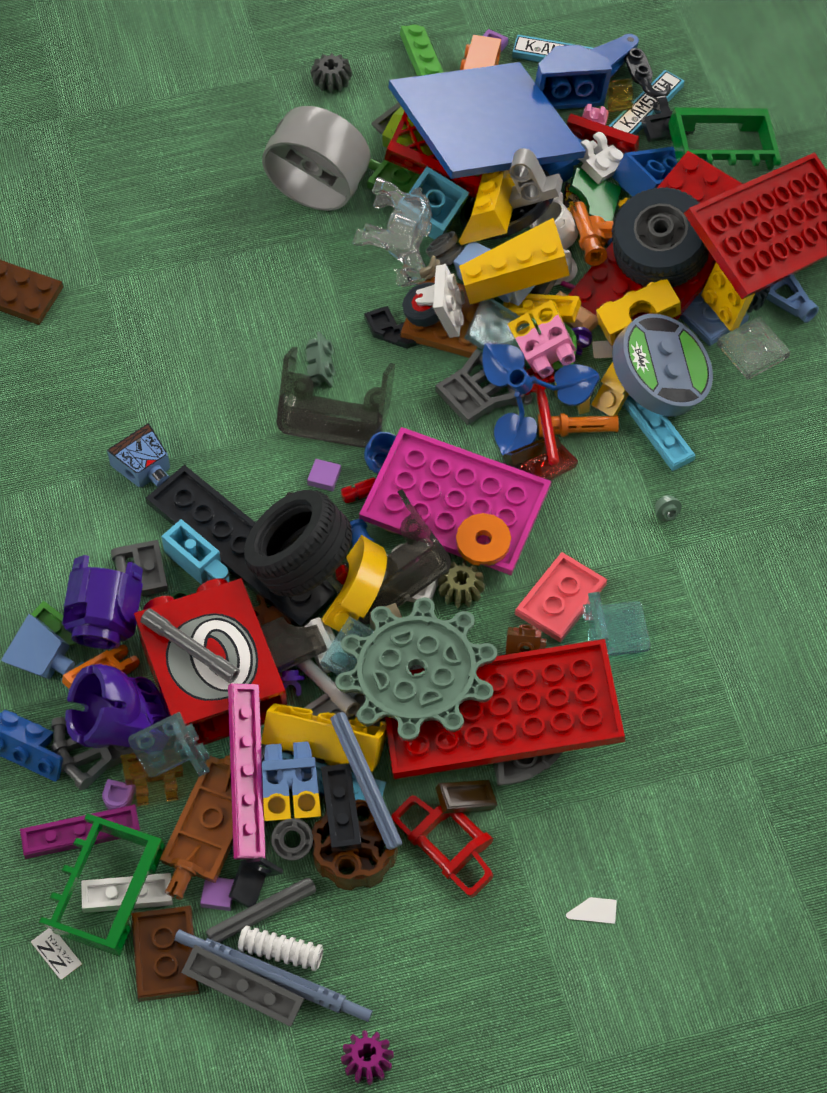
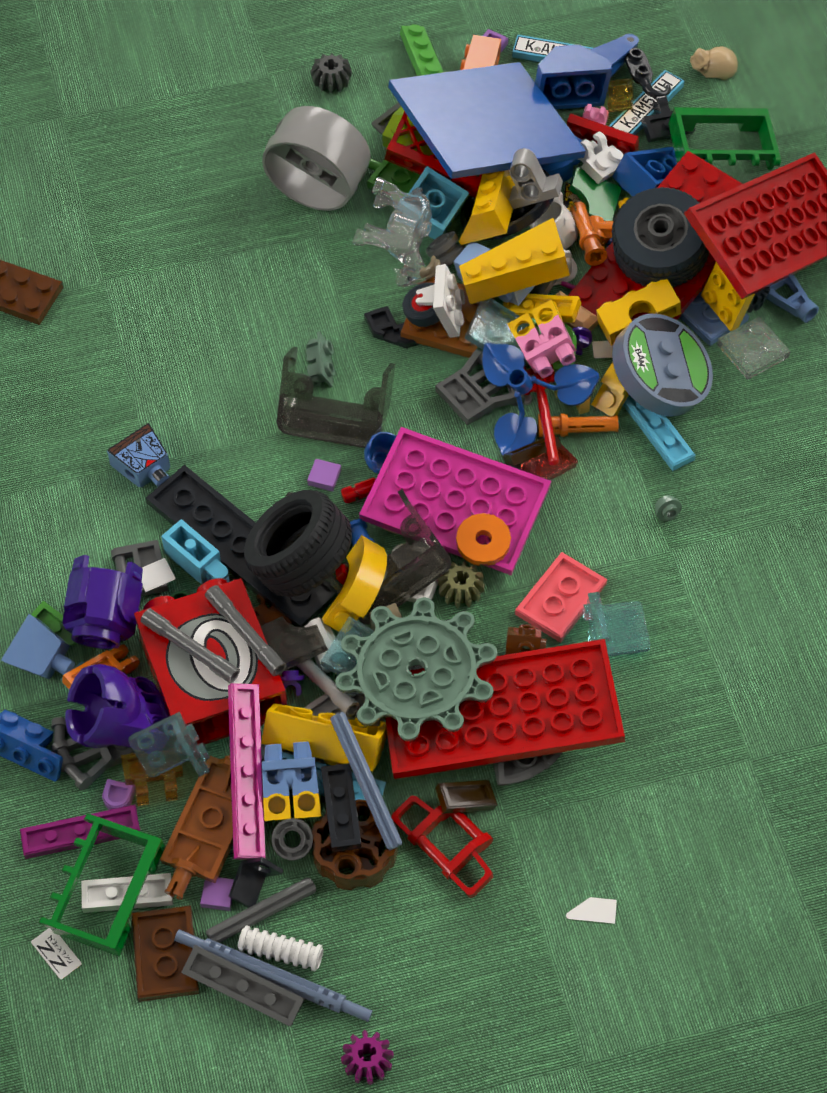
(156, 574): none -> white sticker
(264, 652): none -> dark grey piece
(715, 63): none -> tan hair

